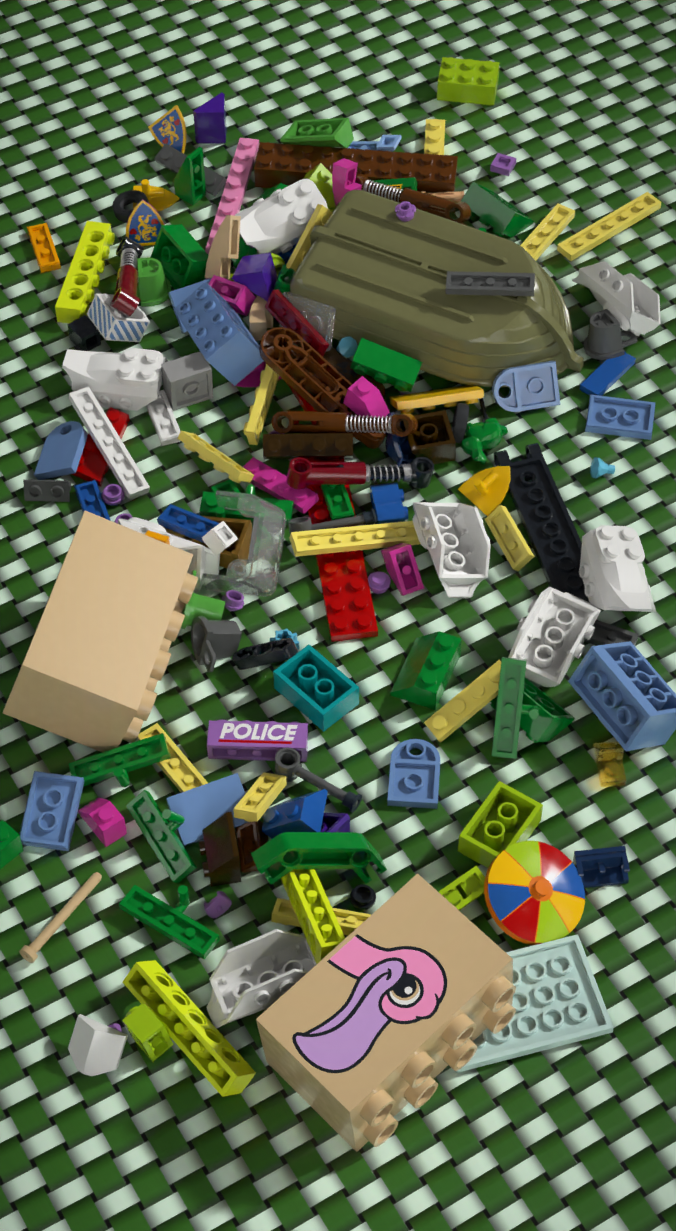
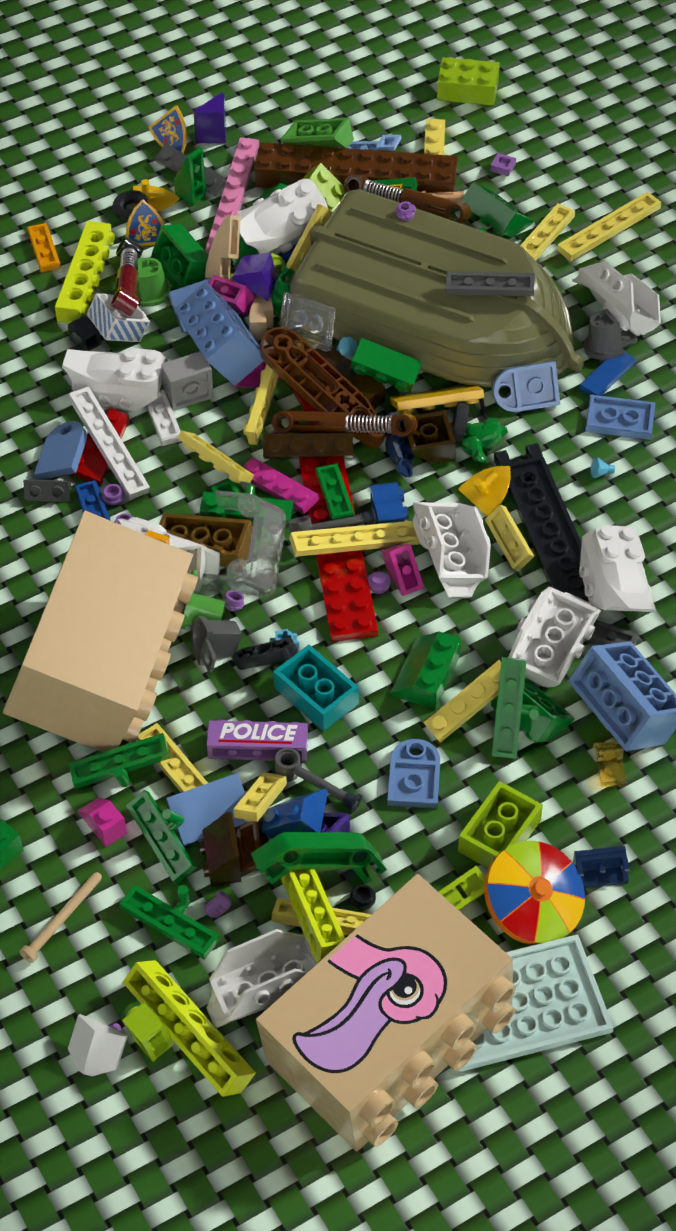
(51, 811): medium blue tile -> none
(185, 522): blue tile -> none
(219, 538): white slope -> none
(292, 319): dark red tile -> none
(305, 473): piece -> none
(344, 178): dark pink slope -> none
(365, 399): dark pink slope -> none

